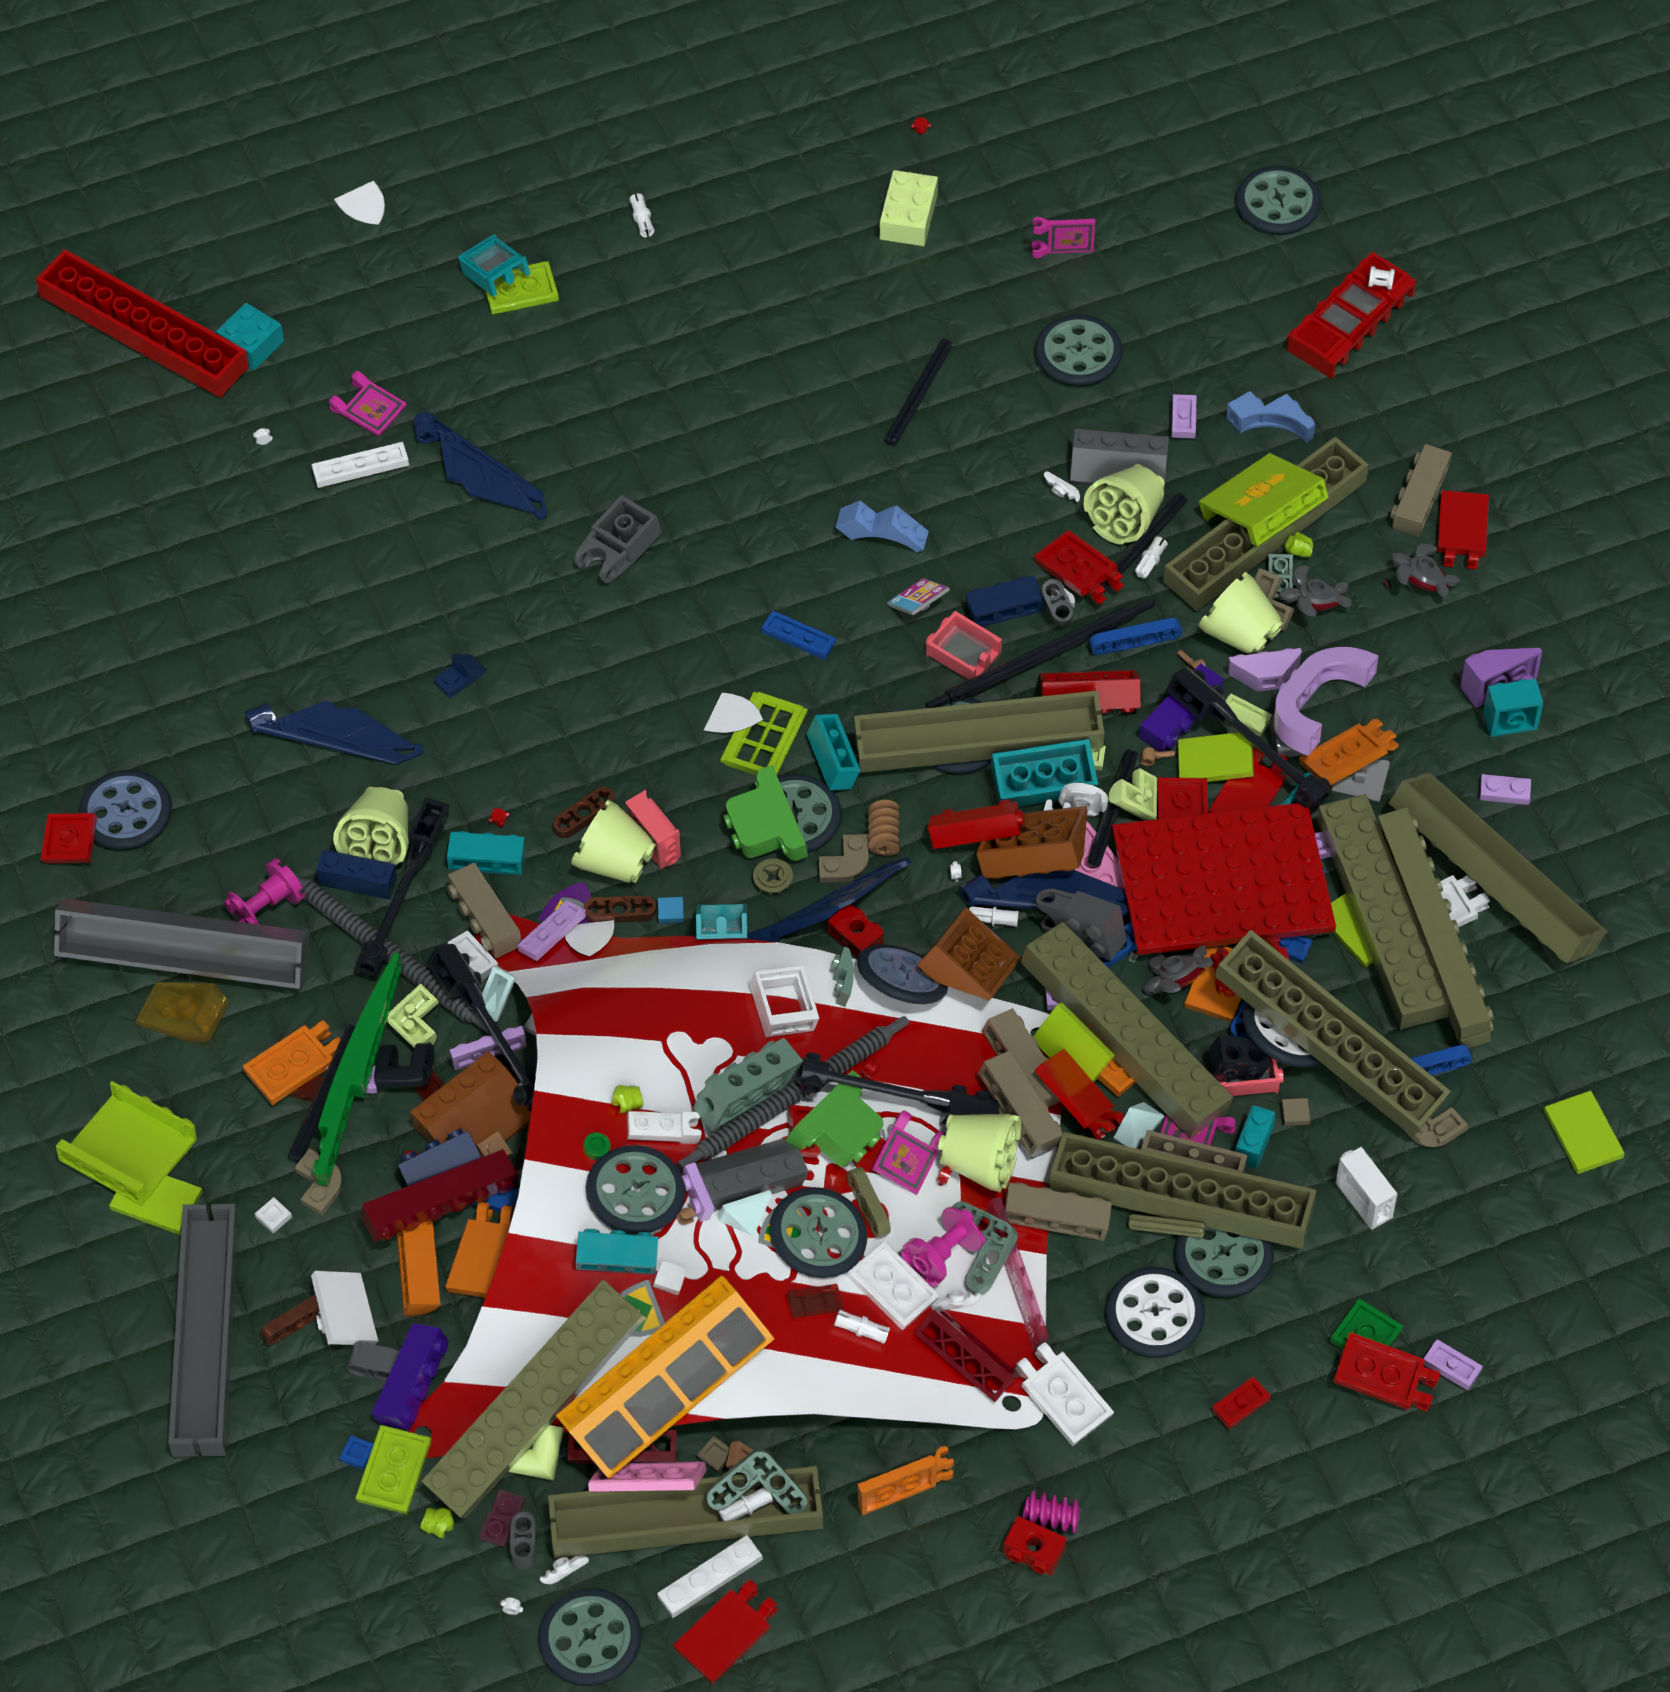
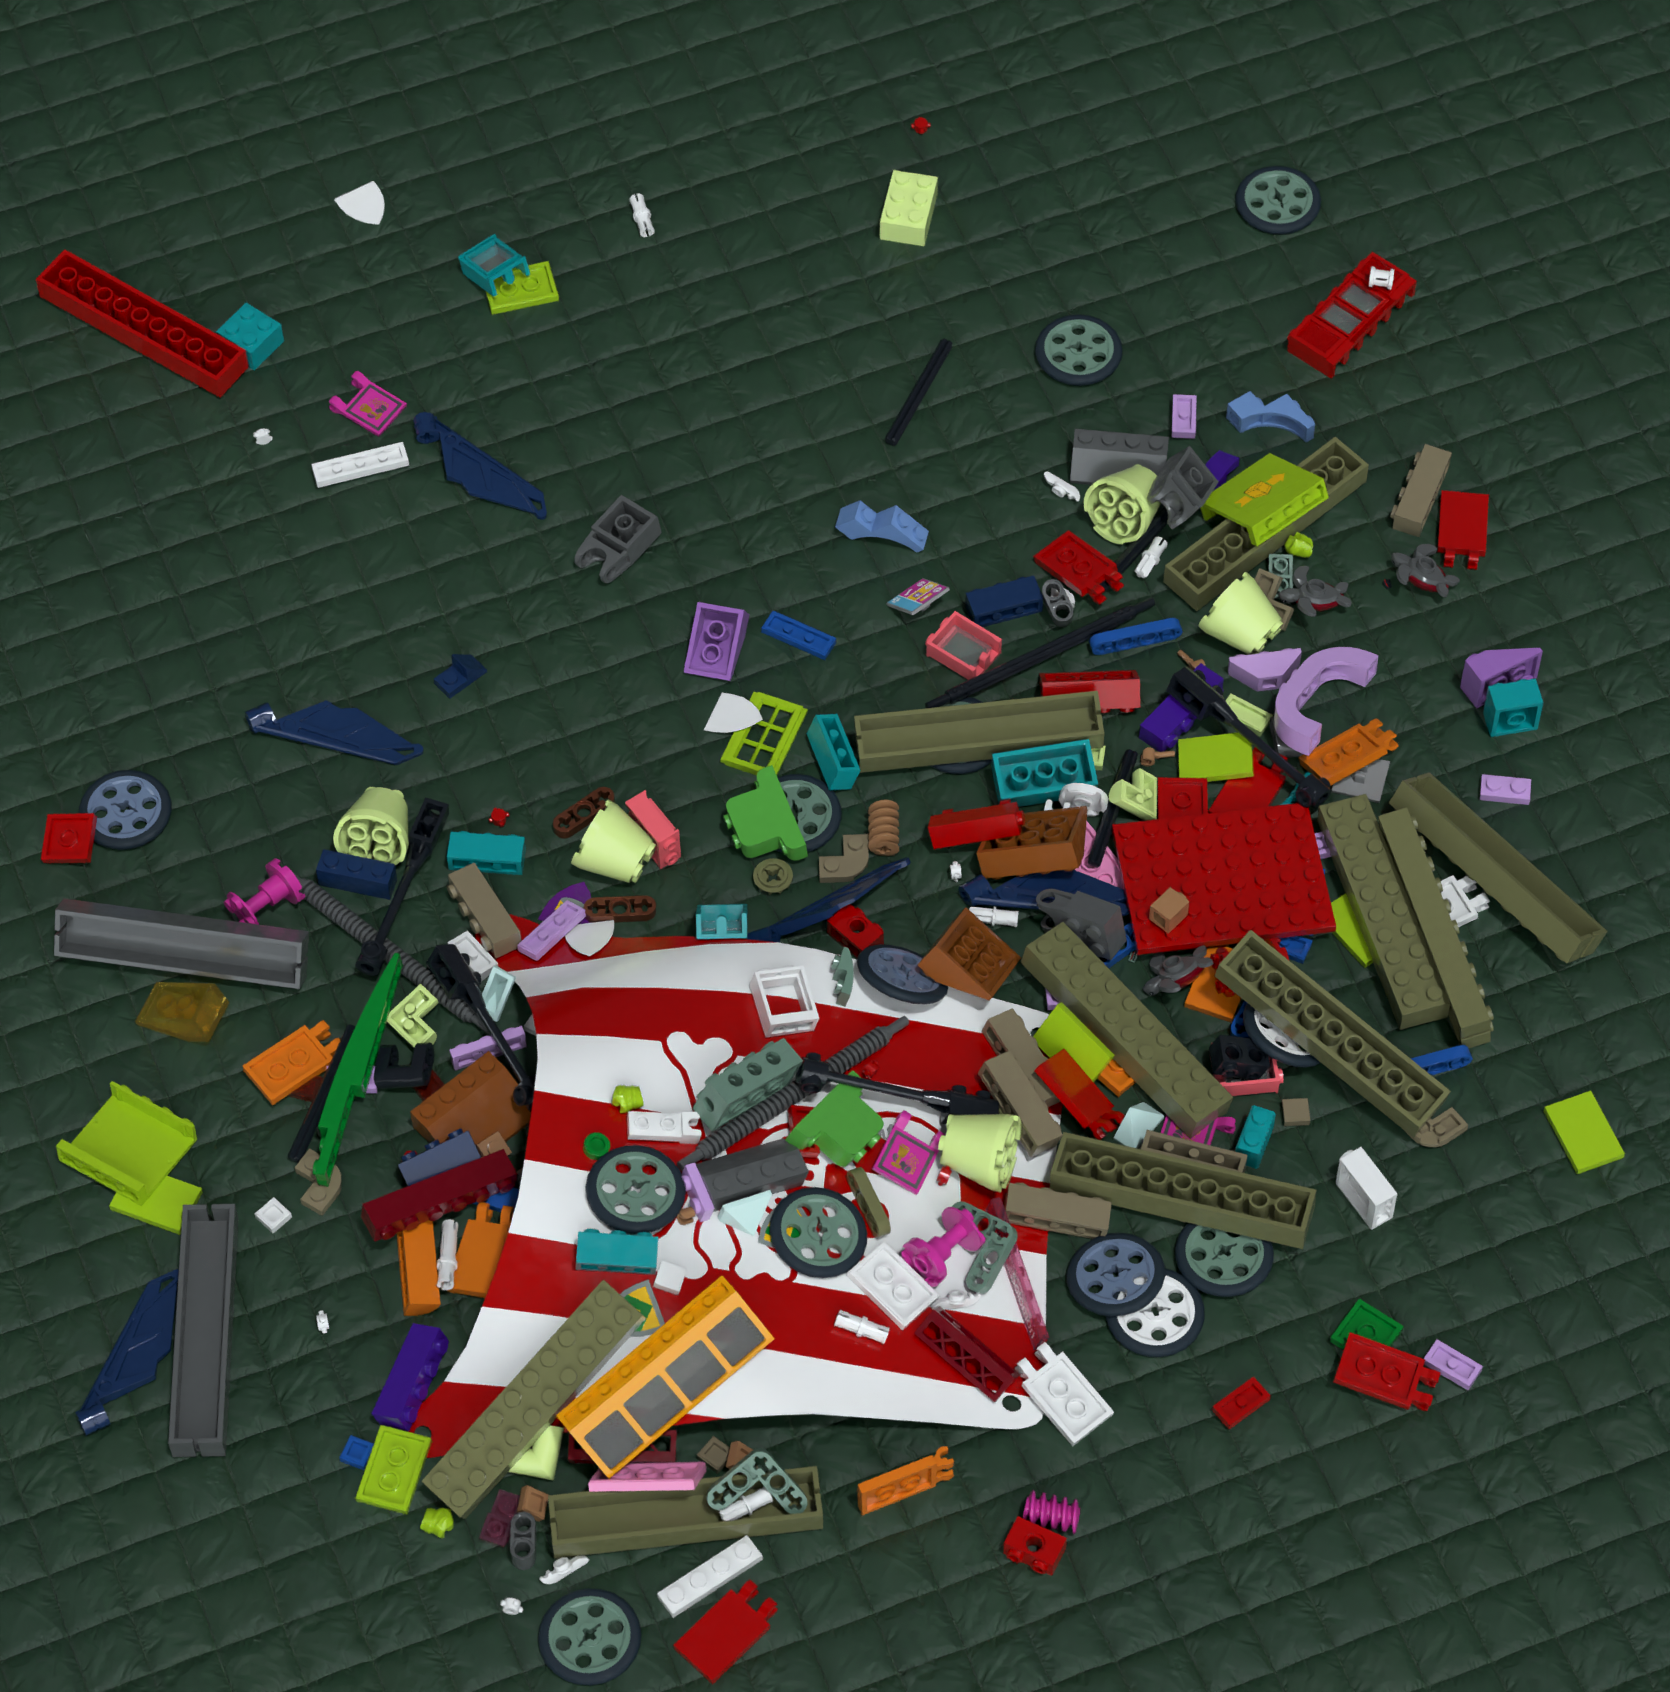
(136, 1352): none -> dark blue wing
(290, 1321): copper beam -> none
(344, 1307): white tile -> none
(372, 1361): dark grey beam -> none
(447, 1262): none -> white pin
(533, 1502): none -> medium nougat tile
(670, 910): dark azure tile -> none
(716, 641): none -> medium lavender slope
(814, 1301): clear red tile -> none
(1064, 236): dark pink flag -> none
(1137, 1296): none -> wedge
(1167, 1225): olive axle -> none
(1169, 910): none -> medium nougat brick
(1182, 486): none -> dark grey brick
(1221, 465): none -> dark purple slope

